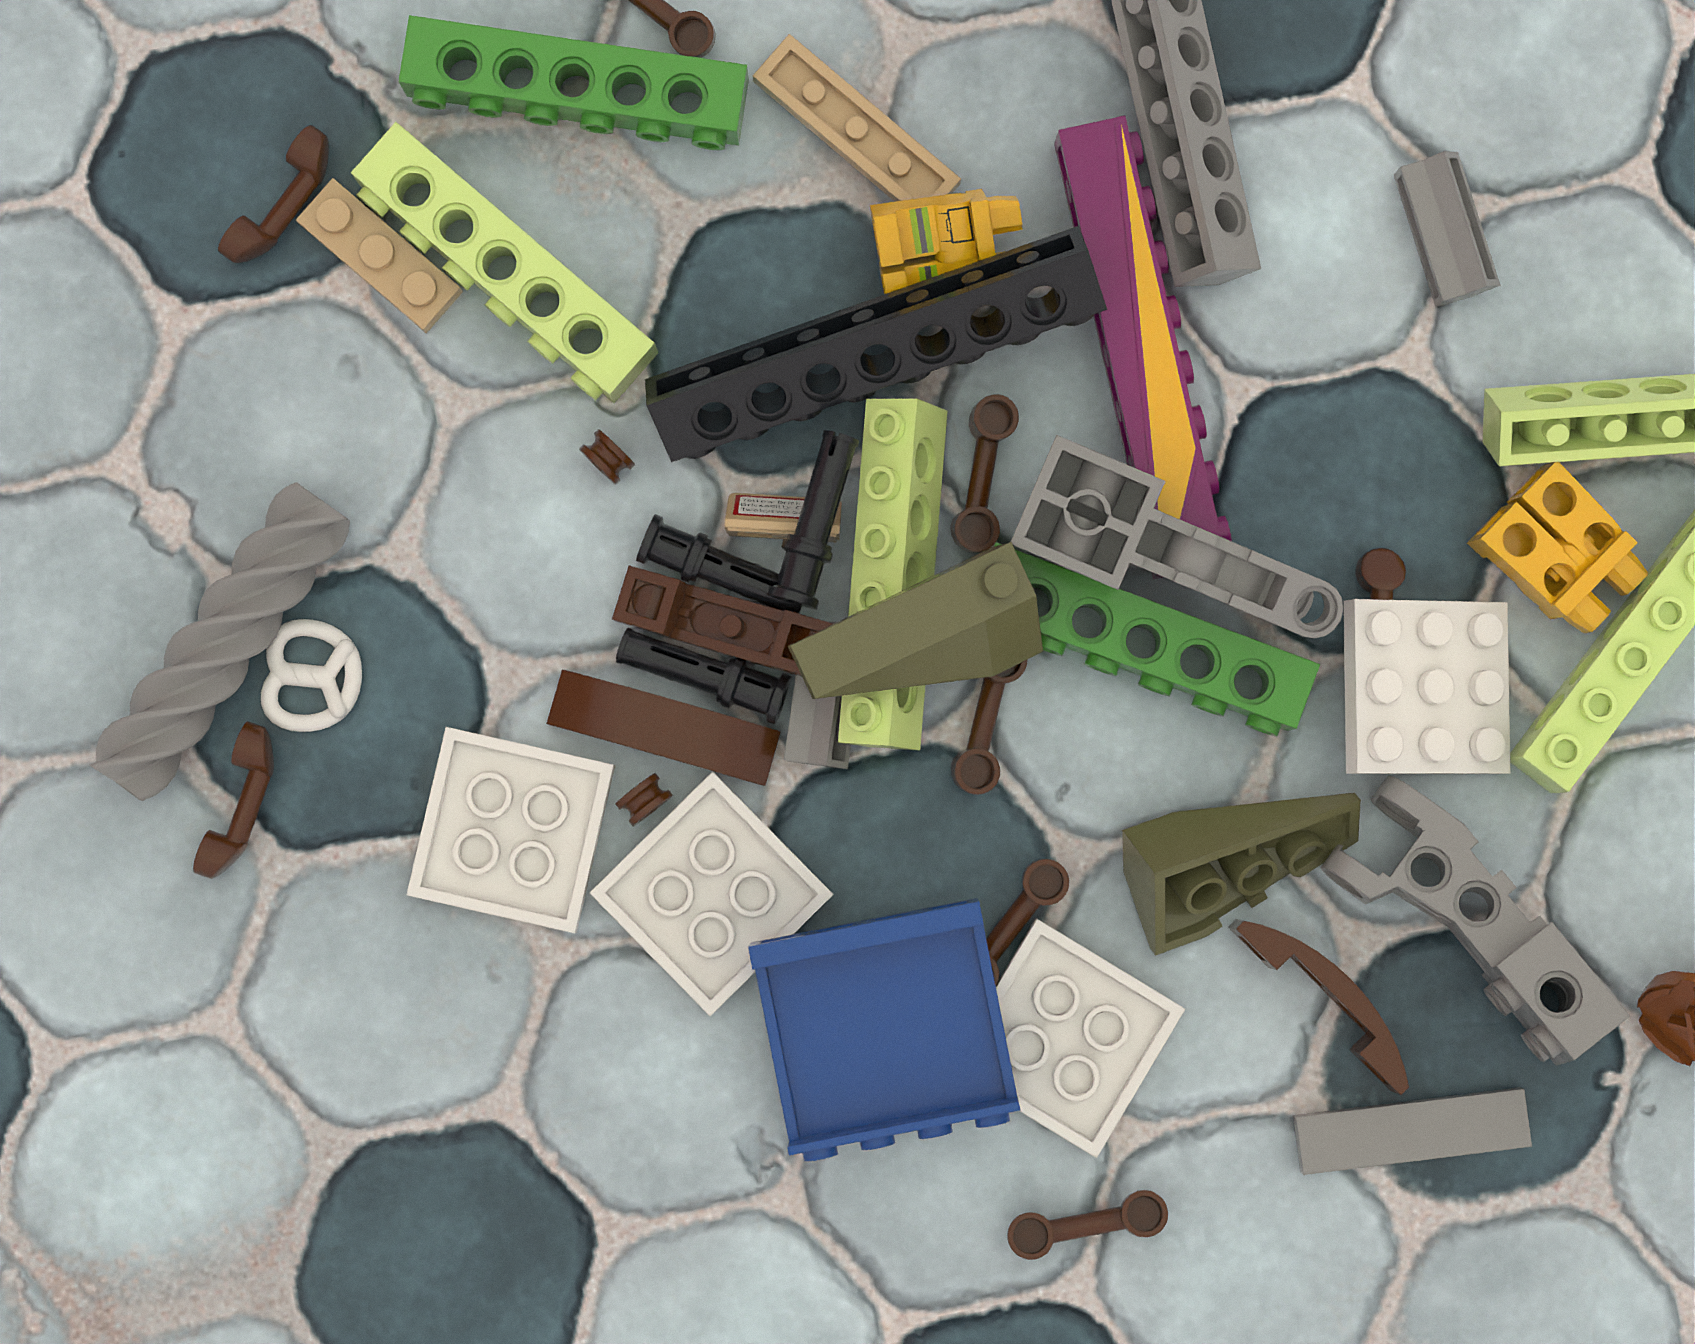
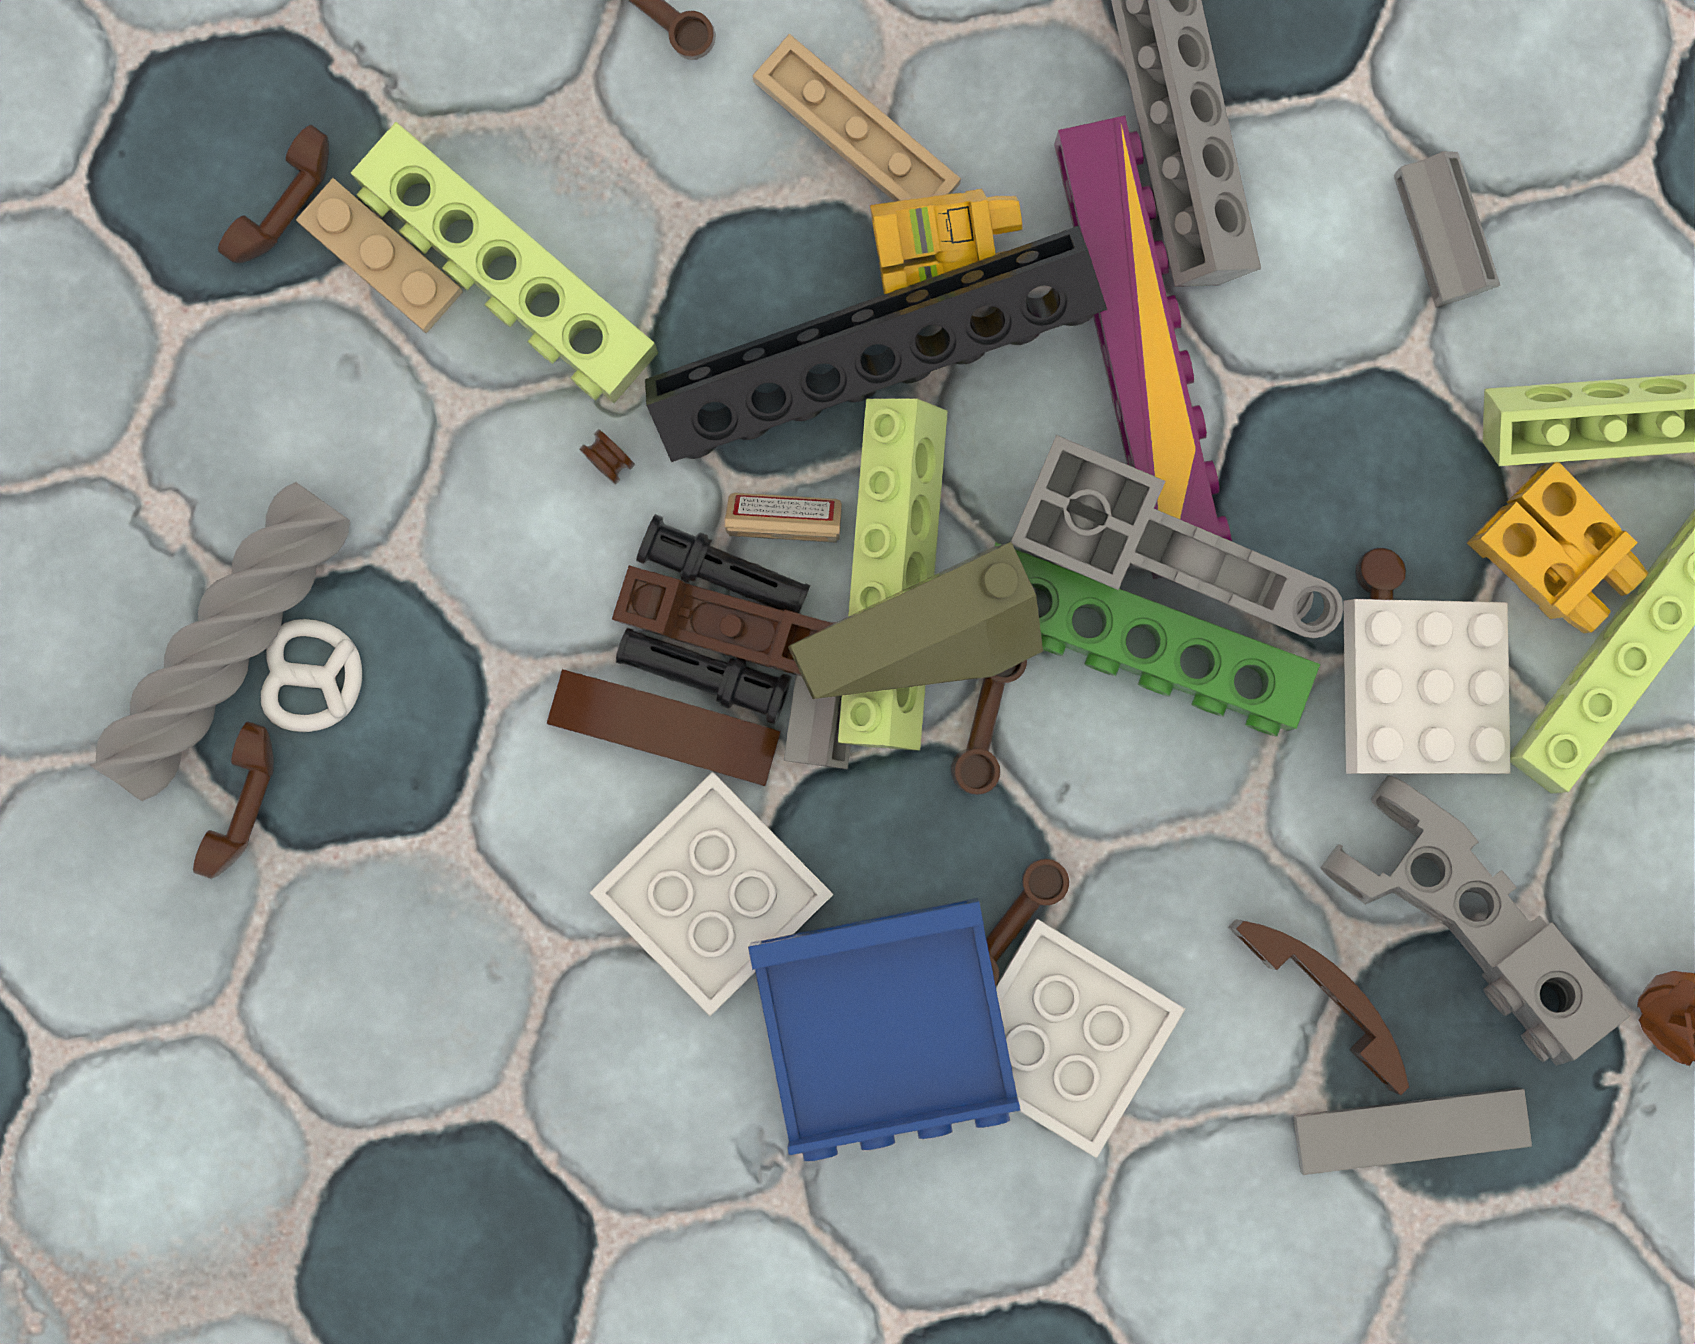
(437, 45): bright green brick -> none
(511, 830): white plate -> none
(644, 799): reddish brown bush -> none
(808, 547): black pin -> none
(989, 423): reddish brown bar -> none
(1140, 1214): reddish brown bar -> none
(1210, 860): olive wedge -> none

